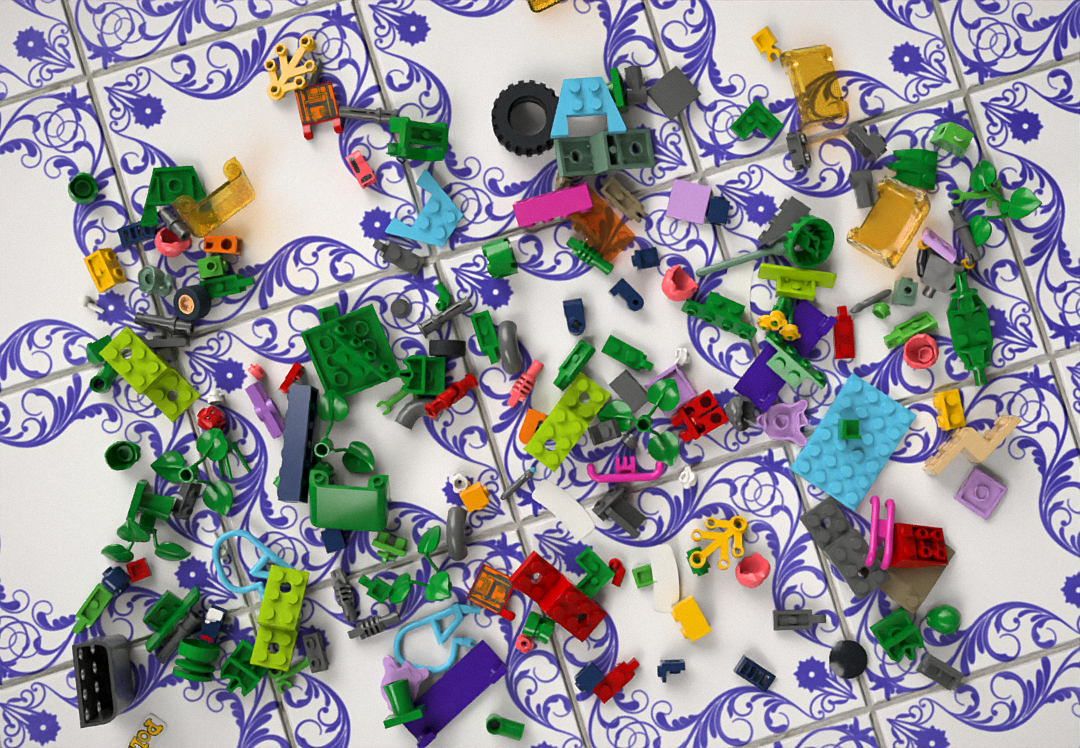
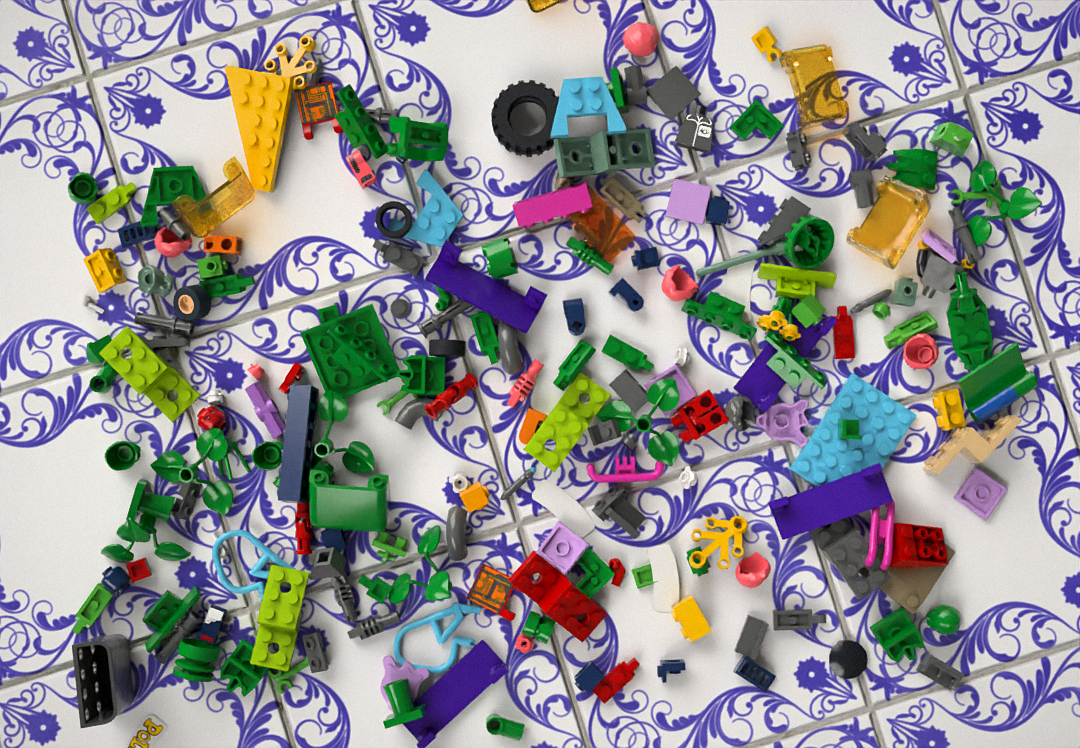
(111, 202): none -> lime hinge
(261, 113): none -> yellow wing
(267, 455): none -> green hair
(303, 529): none -> red piece
(327, 564): none -> dark grey slope
(358, 124): none -> green bracket
(394, 205): none -> black tyre
(483, 291): none -> dark purple bracket
(563, 548): none -> lavender tile
(641, 39): none -> coral hair
(696, 131): none -> dark grey torso
(751, 637): none -> dark grey panel
(808, 311): none -> bright green brick
(831, 502): none -> dark purple bracket
(996, 384): none -> green door

